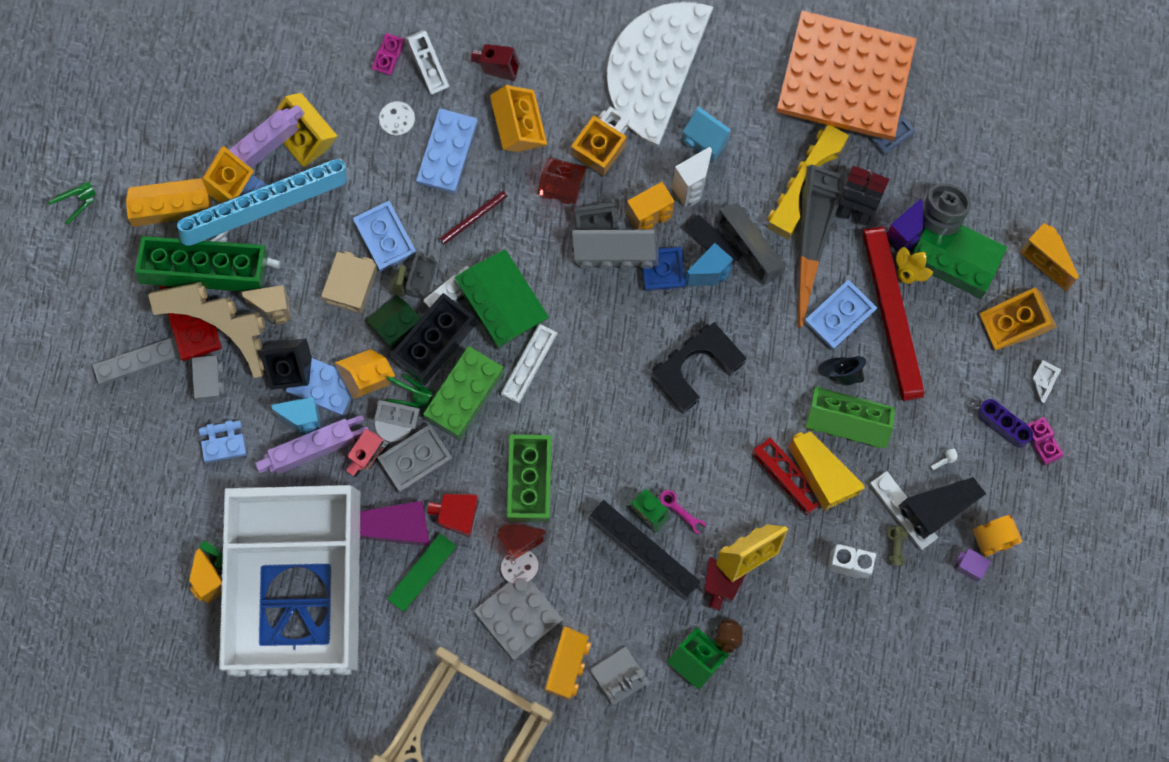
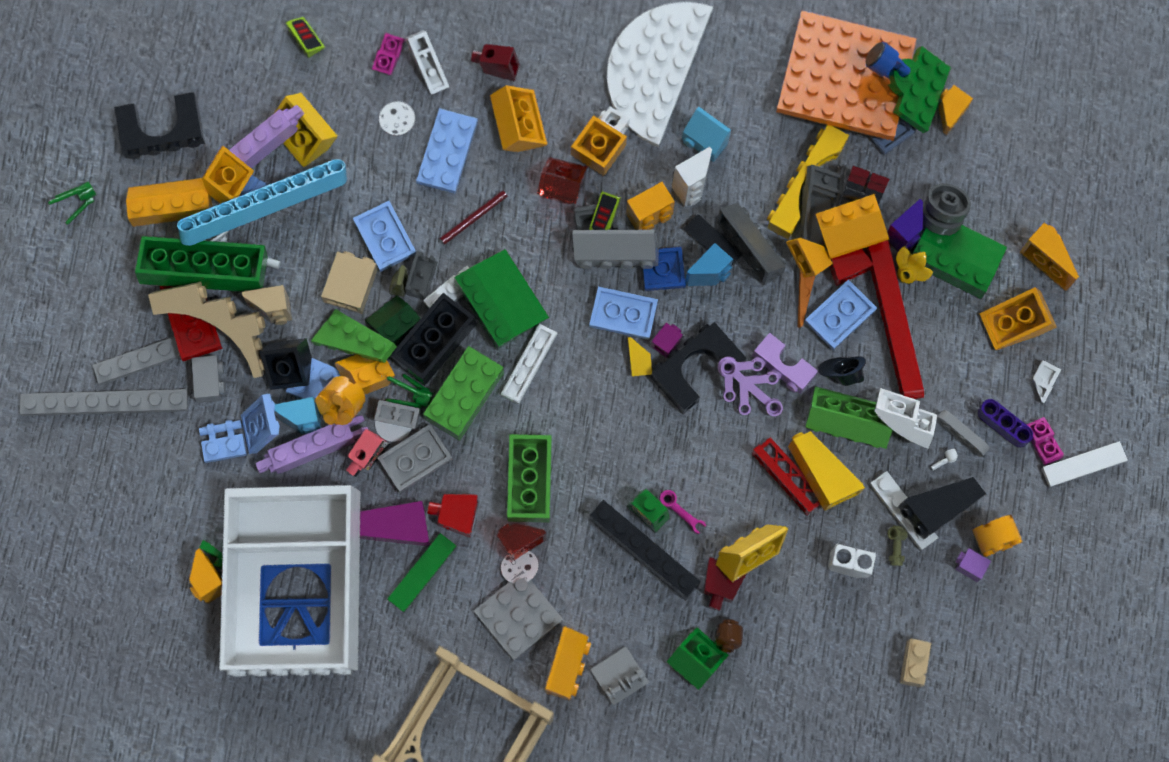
(104, 402): none -> light grey plate
(186, 133): none -> black arch
(260, 423): none -> light blue plate
(305, 36): none -> slope
(340, 401): none -> light orange brick
(353, 338): none -> bright green wing
(605, 212): none -> slope
(623, 313): none -> light blue plate
(639, 359): none -> yellow slope
(667, 339): none -> magenta brick
(747, 383): none -> lavender plant
(795, 376): none -> lavender arch
(809, 256): none -> light orange slope
(850, 266): none -> red torso
(852, 226): none -> light orange slope
(905, 417): none -> white slope
(915, 82): none -> green plate
(915, 663): none -> tan brick
(952, 107): none -> light orange slope
(963, 433): none -> light grey beam
(1084, 464): none -> white tile

